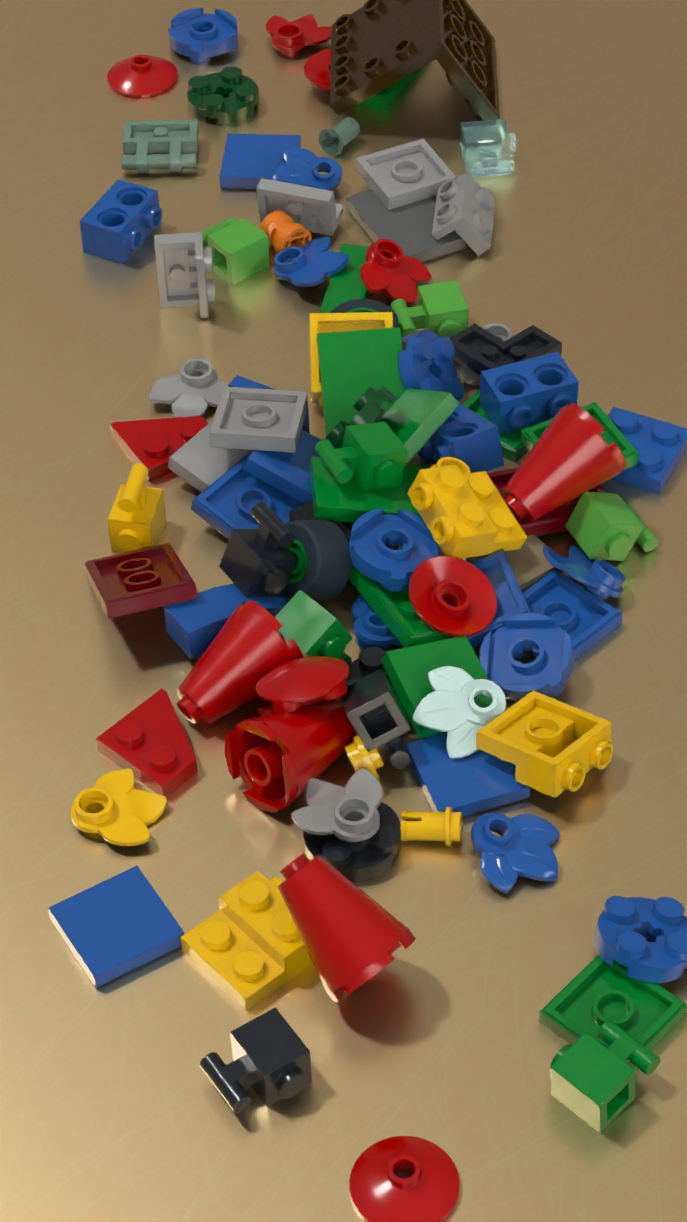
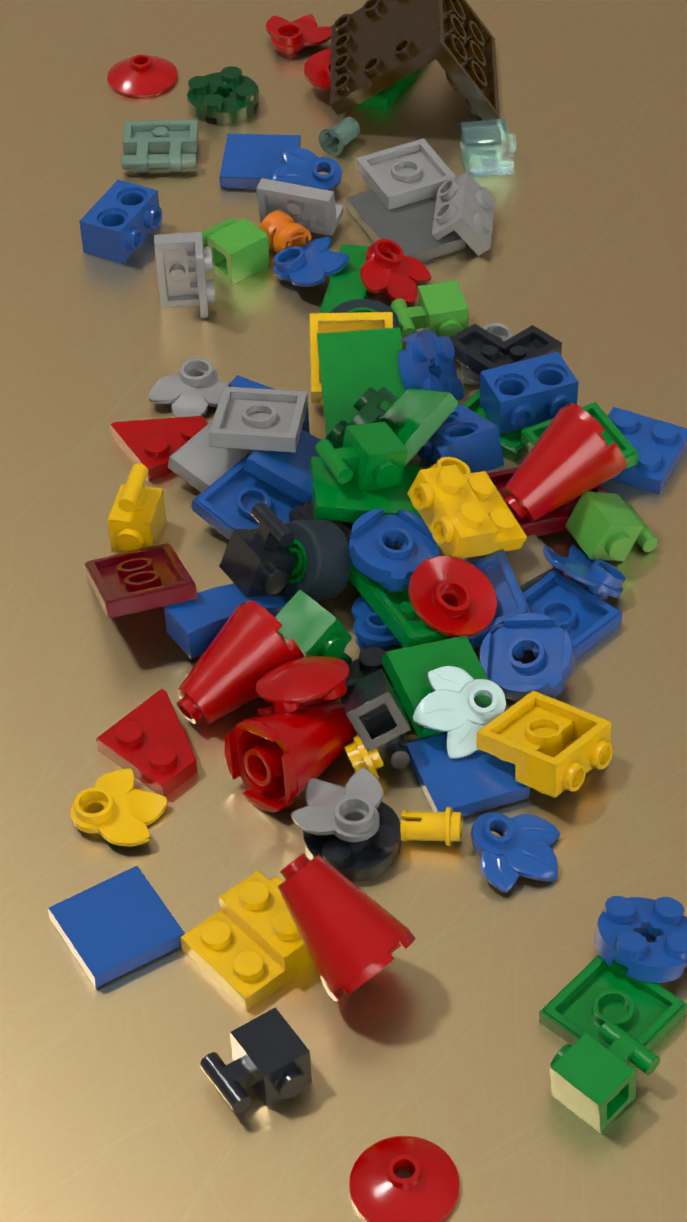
(203, 34): blue plate -> none

